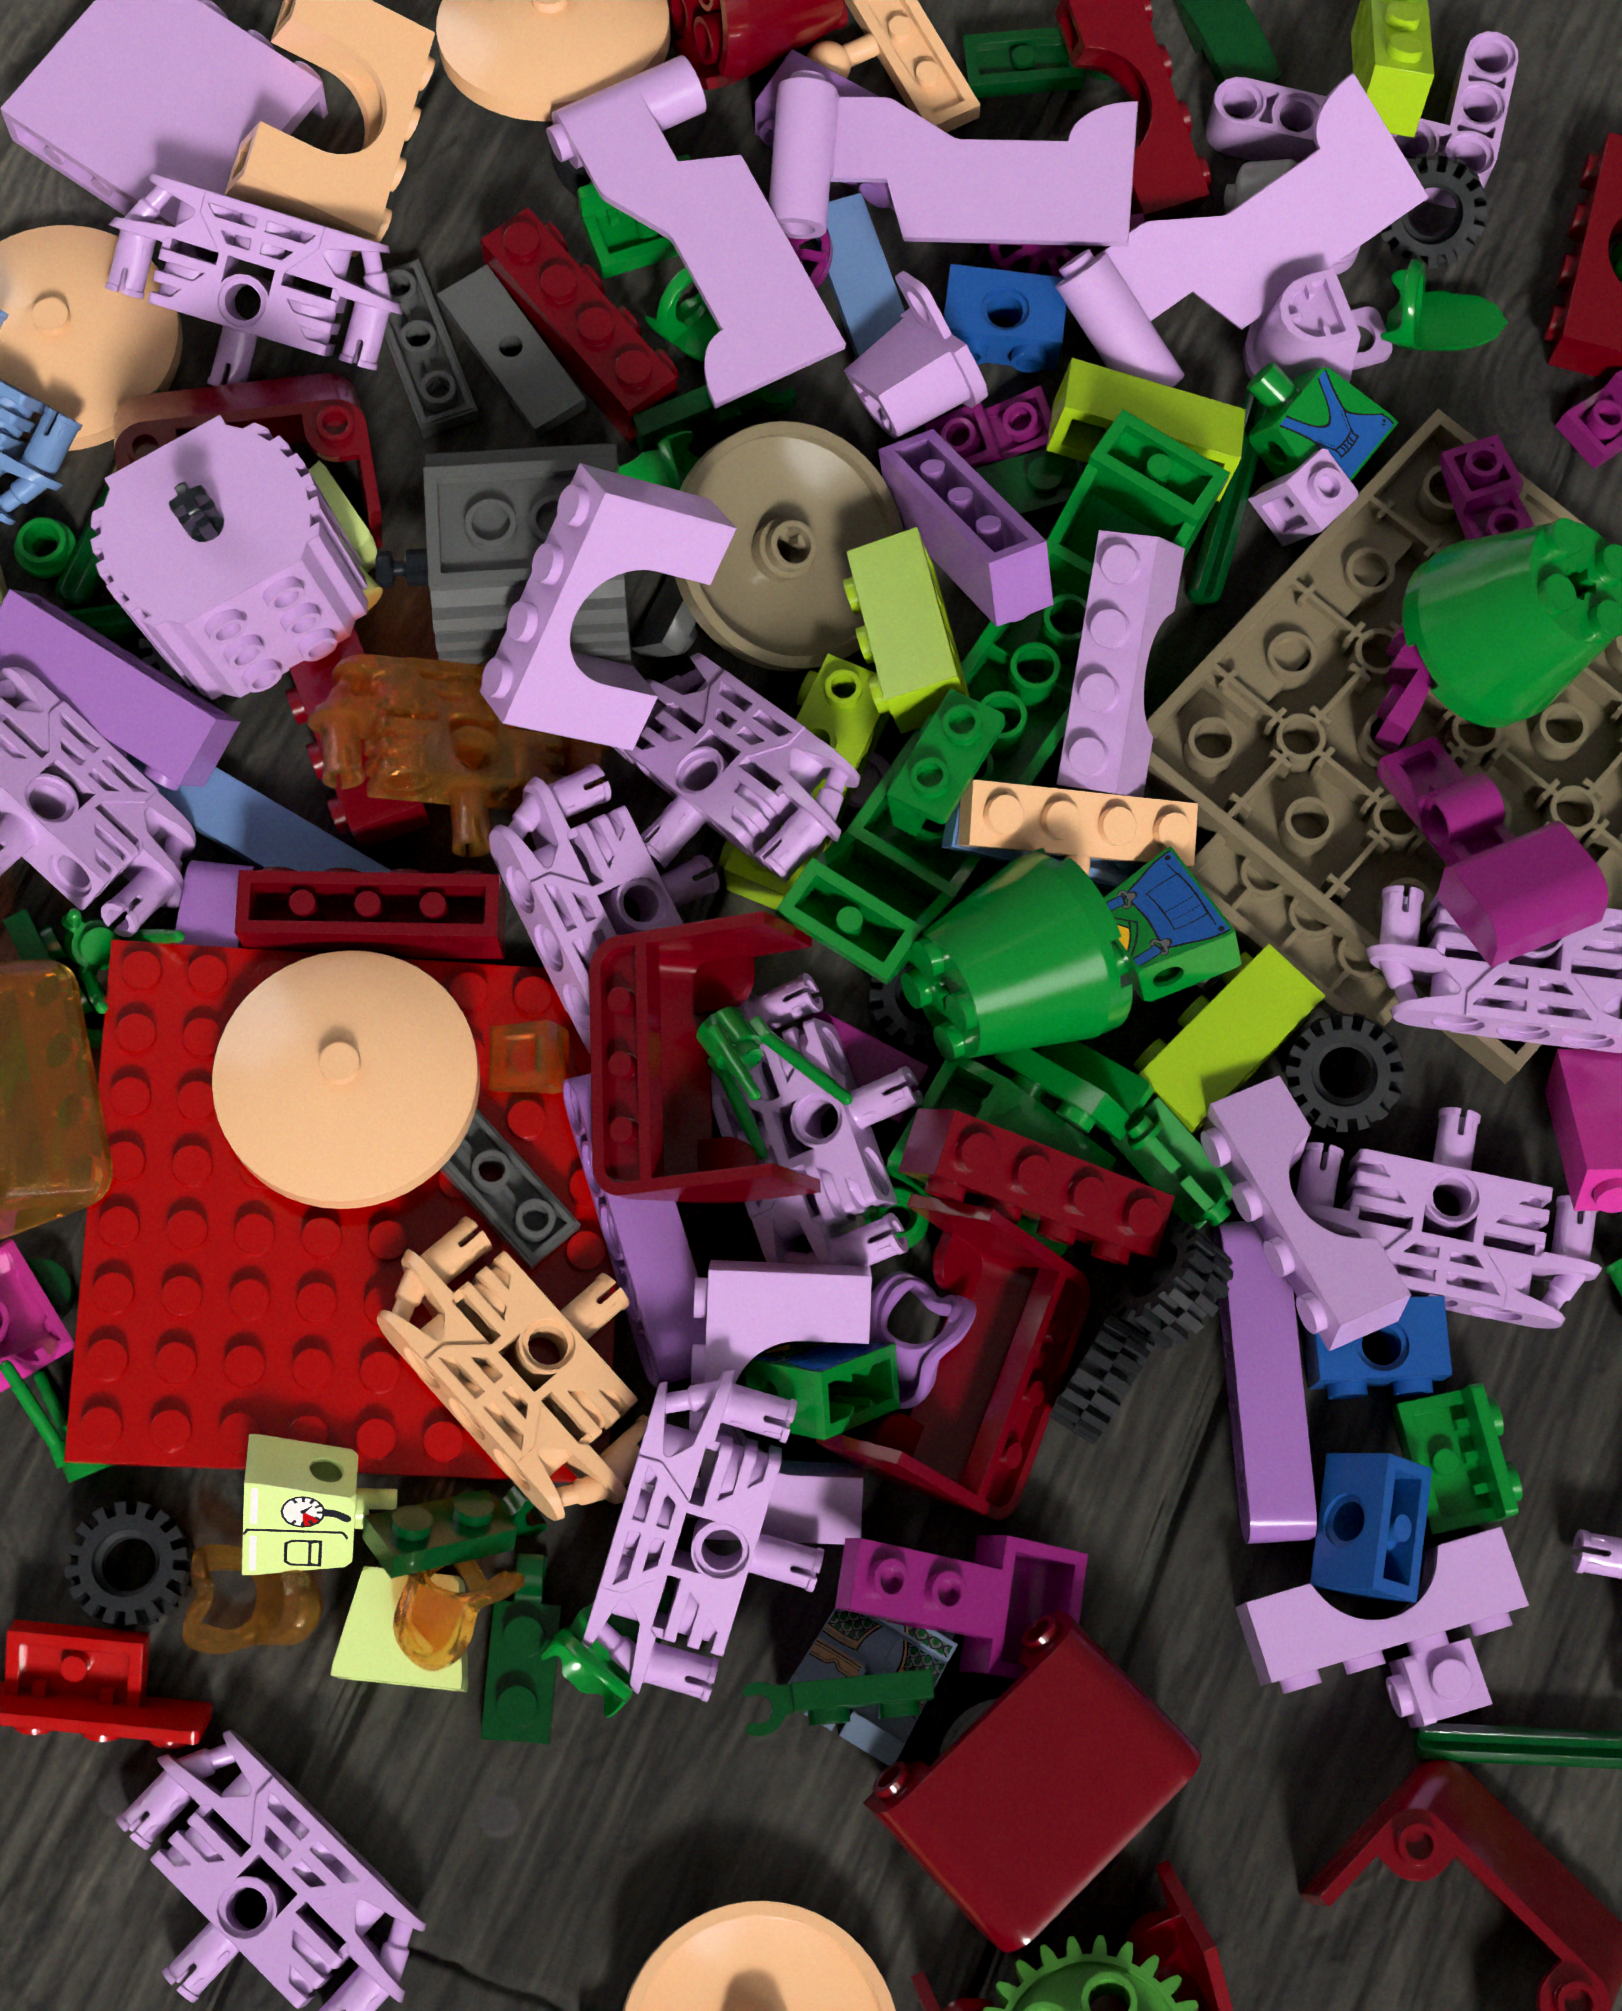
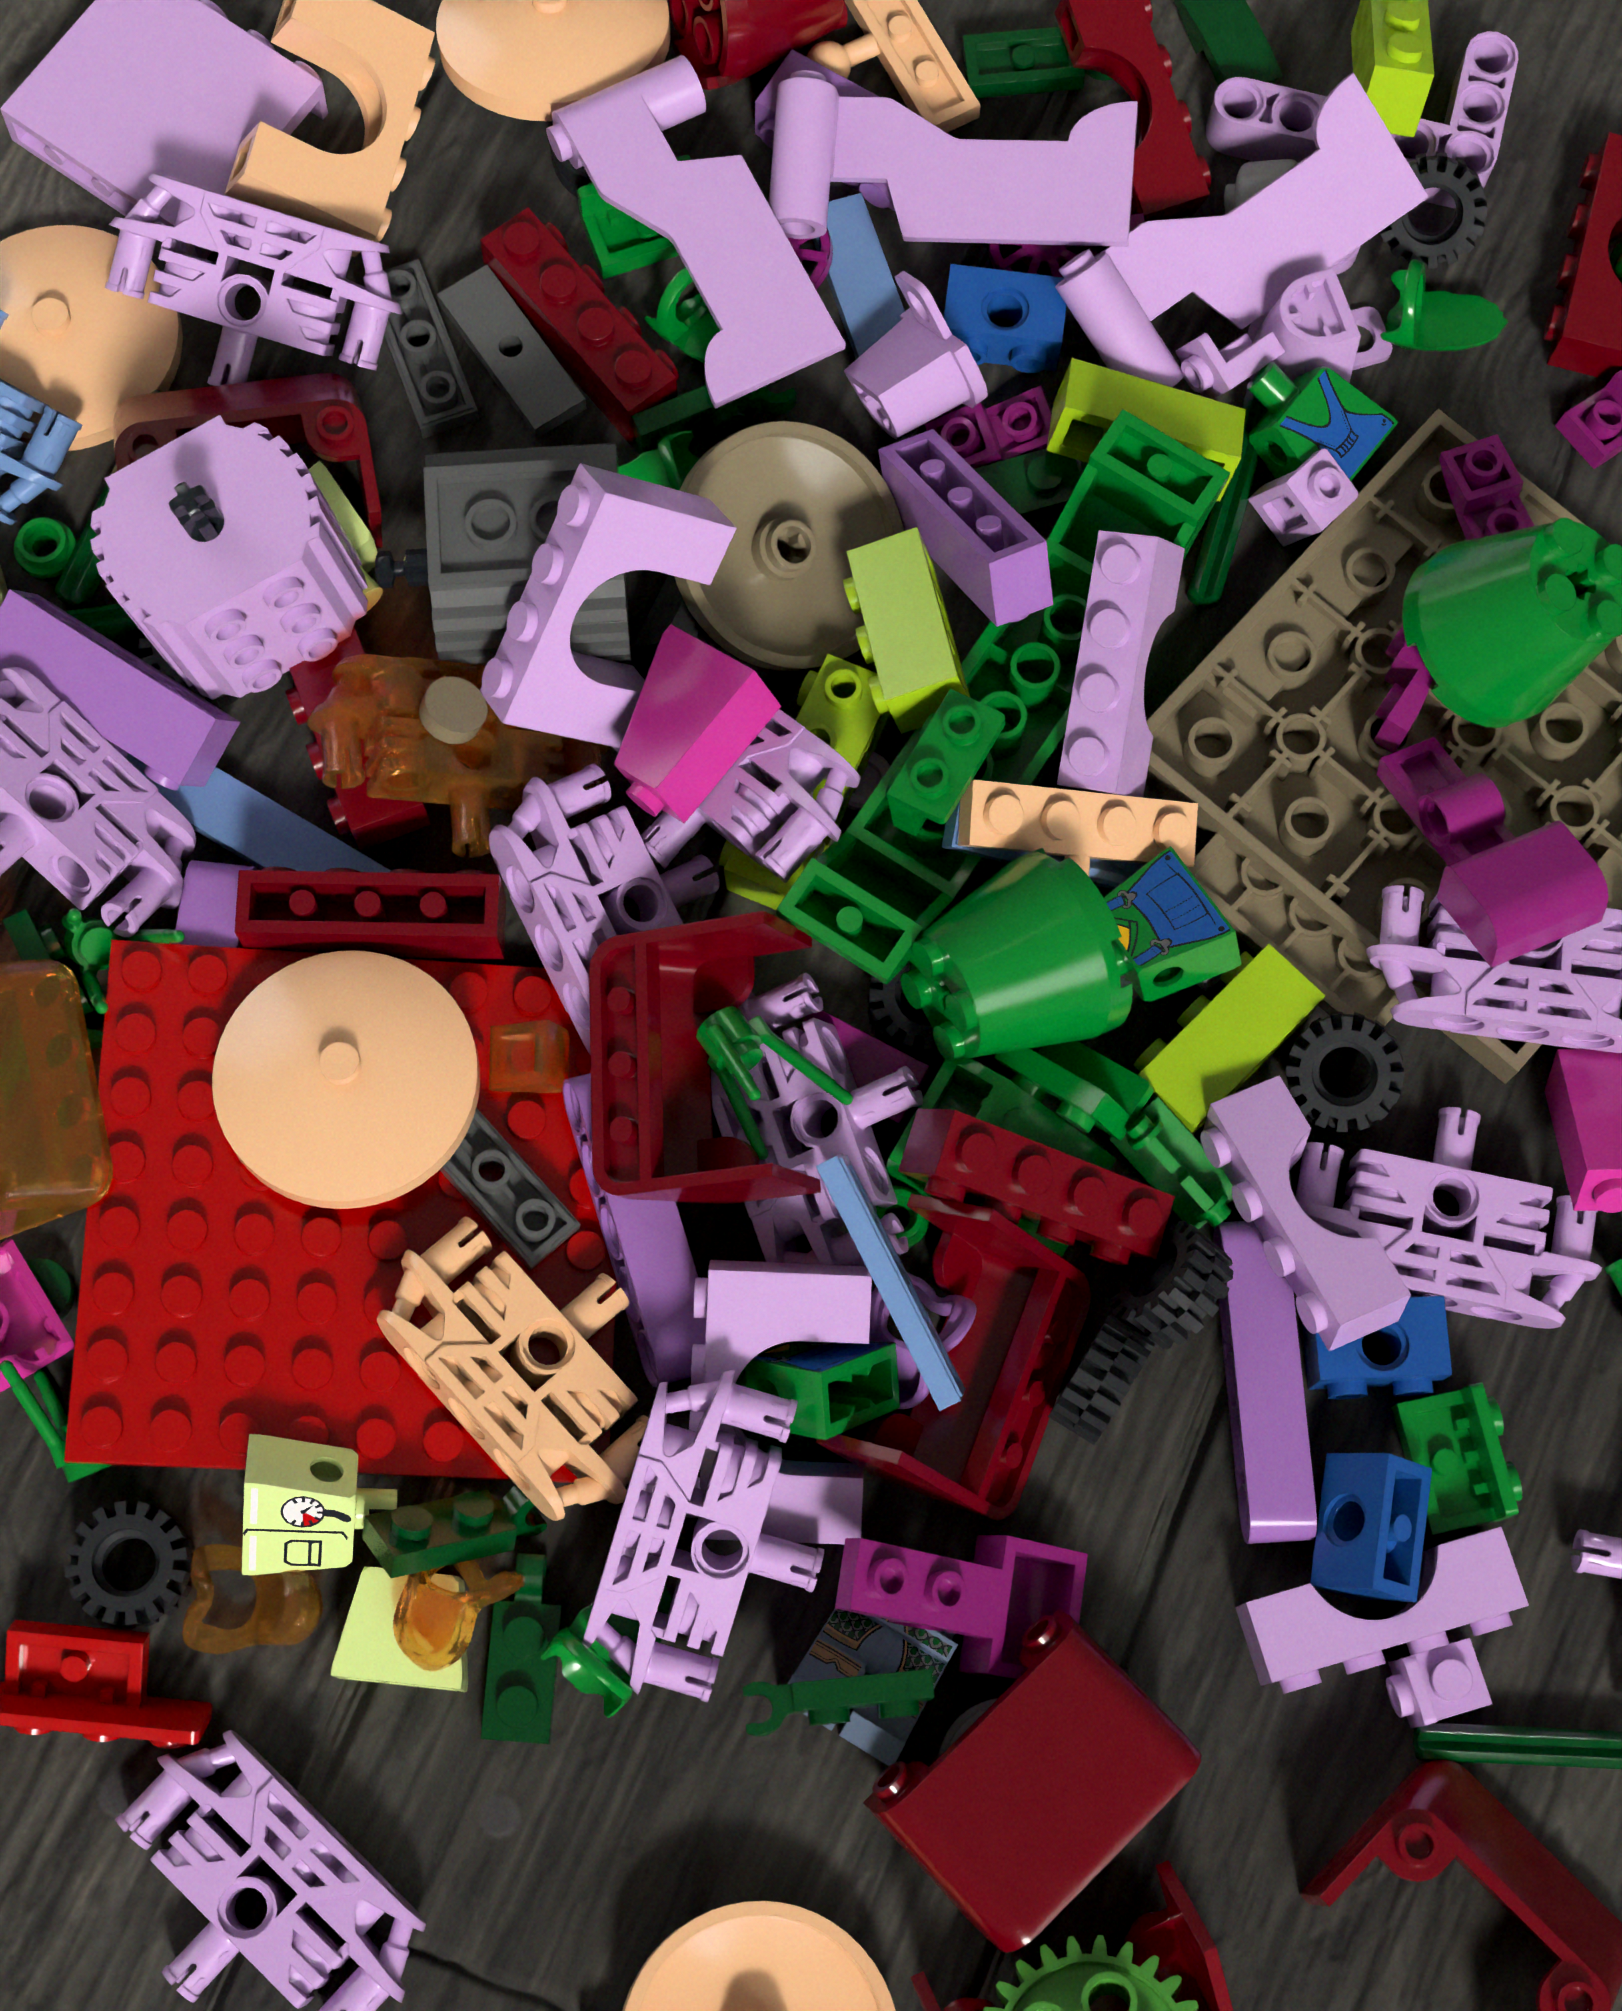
(453, 710): none -> dark tan tile
(690, 724): none -> dark pink slope
(892, 1281): none -> medium blue tile
(1219, 371): none -> lavender bracket

